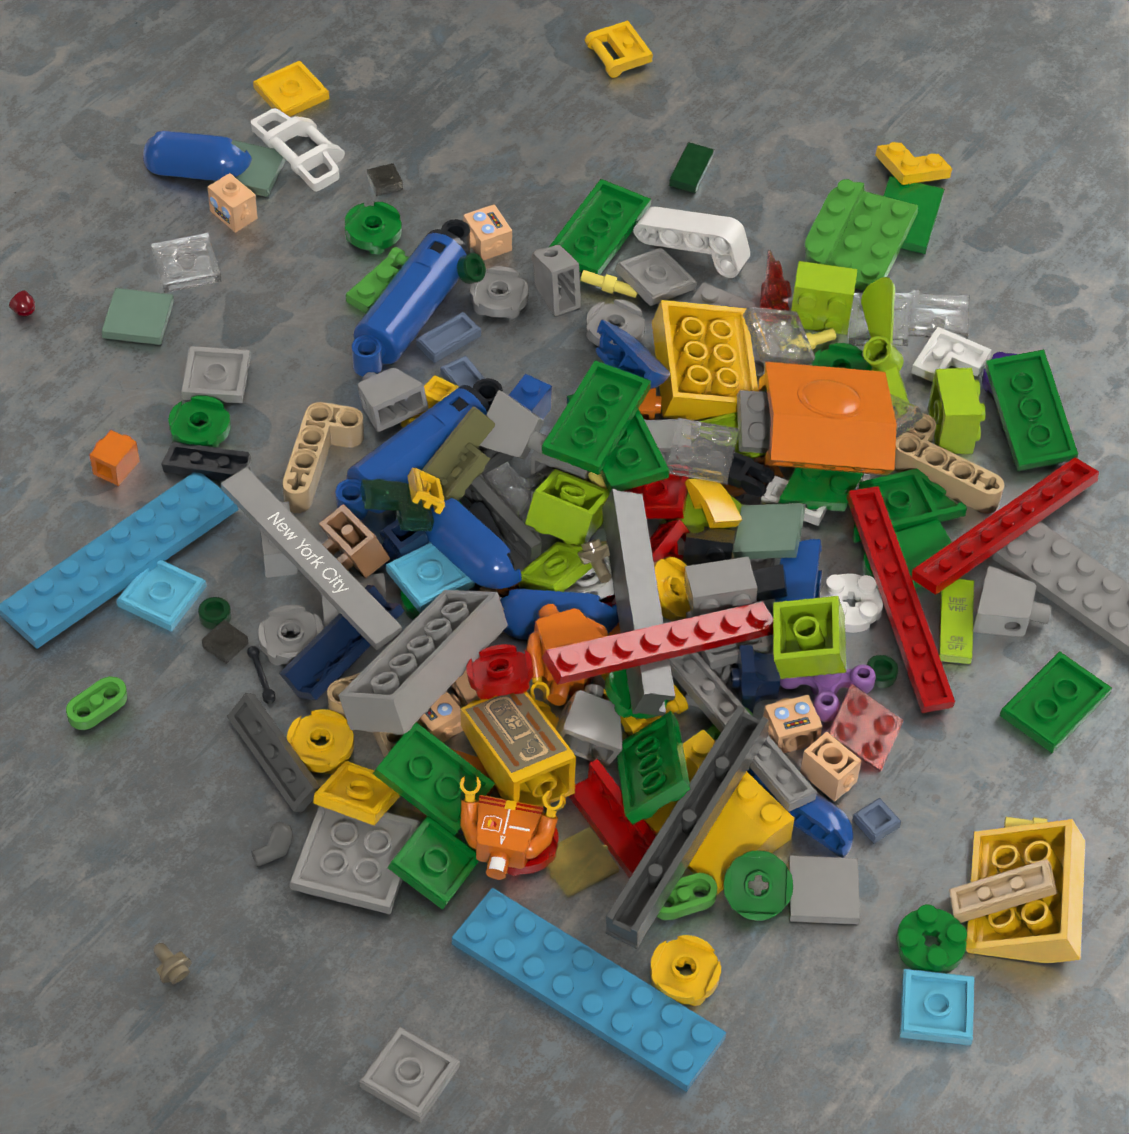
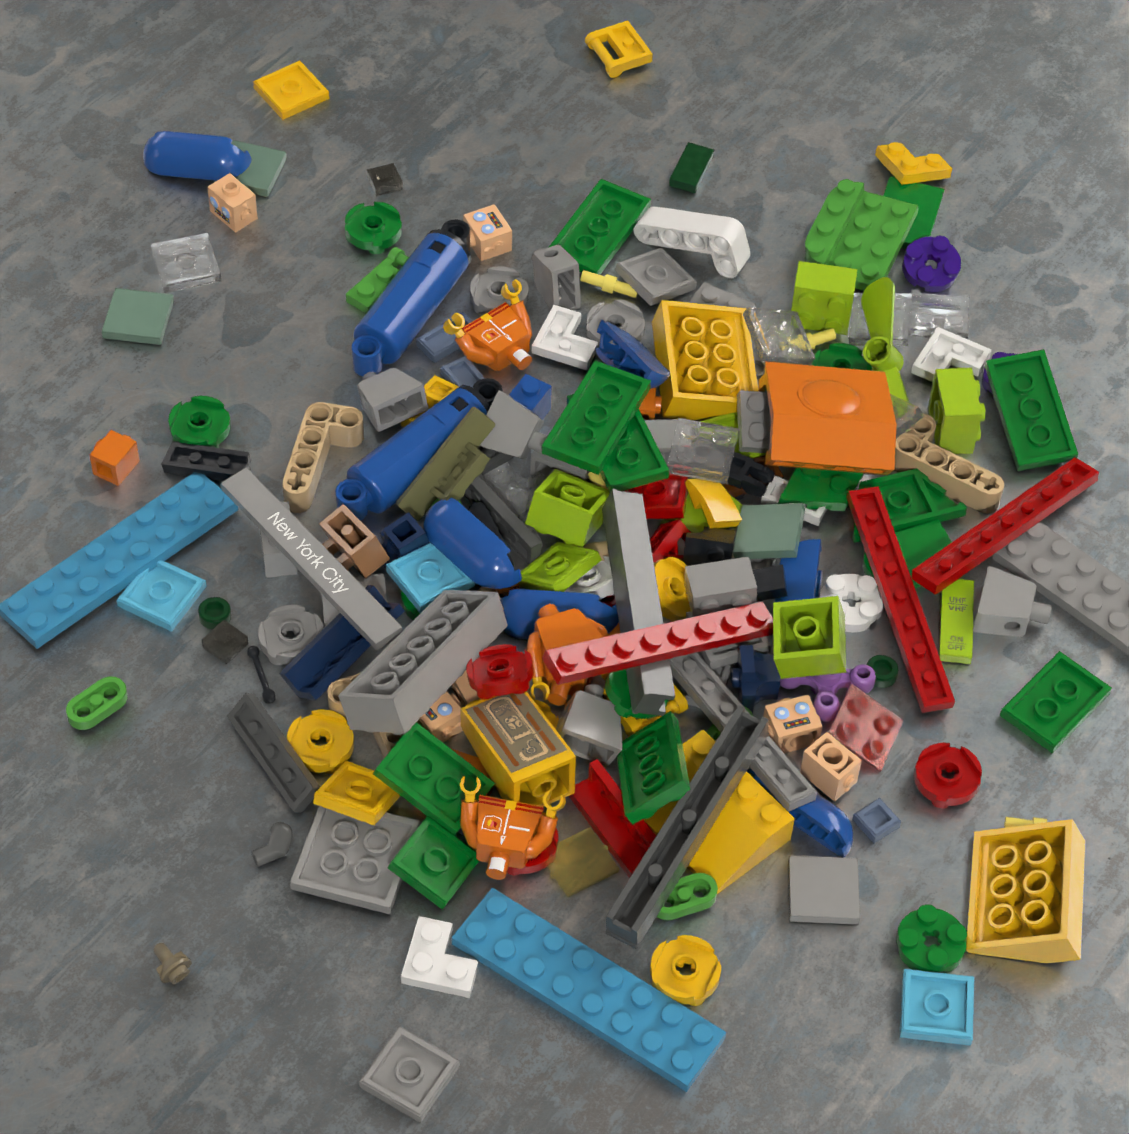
(22, 304): dark red hinge -> none
(216, 373): light grey plate -> none
(305, 127): white bar -> none
(396, 496): clear green plate -> none
(420, 489): yellow tile -> none
(431, 967): none -> white plate
(471, 268): dark green tile -> none
(498, 336): none -> orange torso
(558, 341): none -> white plate
(593, 553): dark tan plate -> none
(771, 899): green plate -> none
(775, 289): clear red hinge -> none
(934, 249): none -> dark purple plate
(945, 791): none -> red plate
(1003, 891): tan tile -> none

